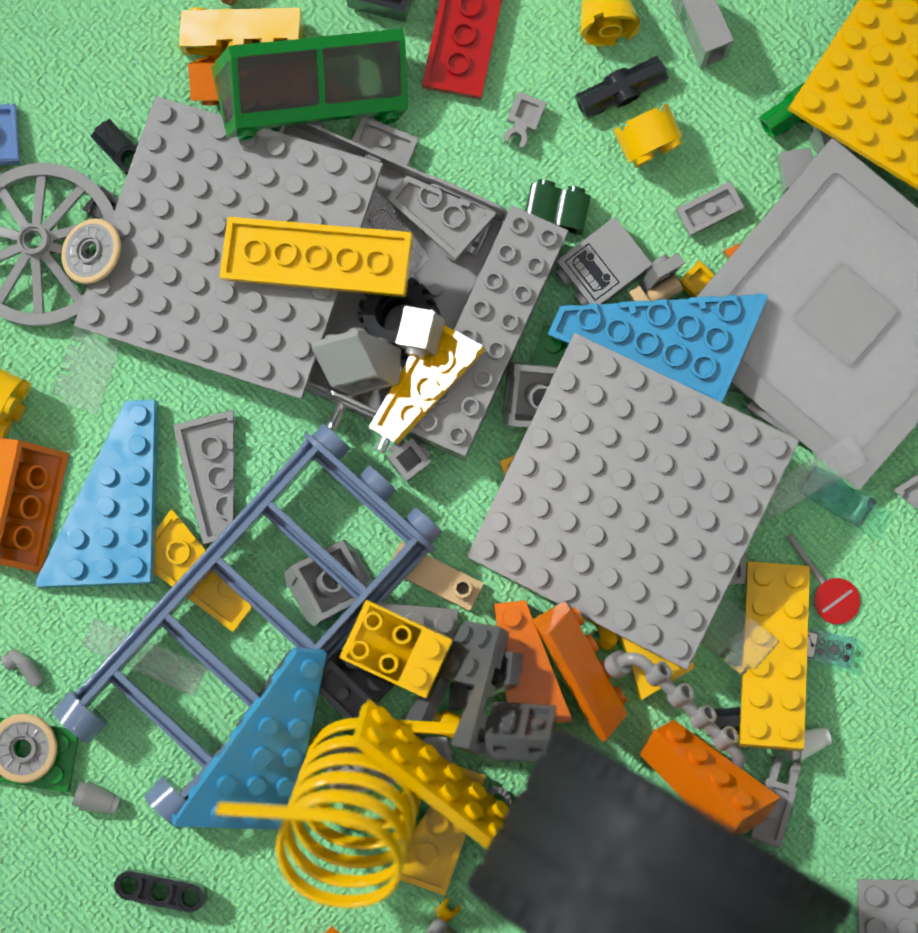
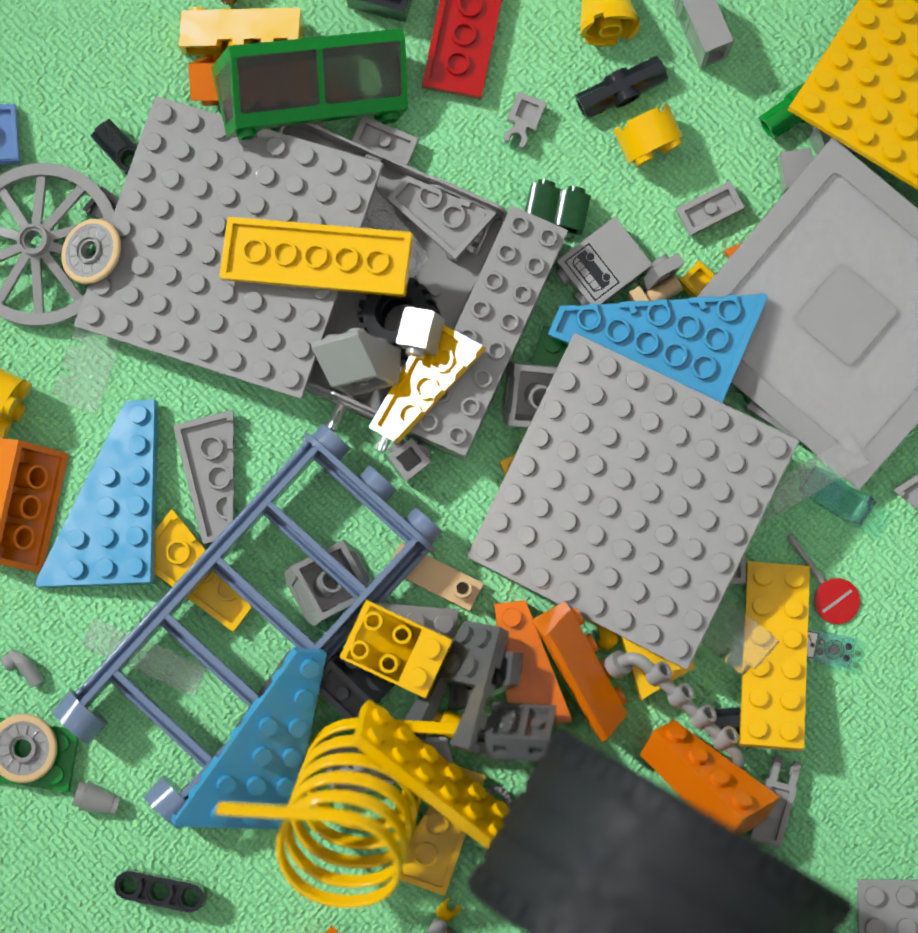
(814, 741): white cone -> none

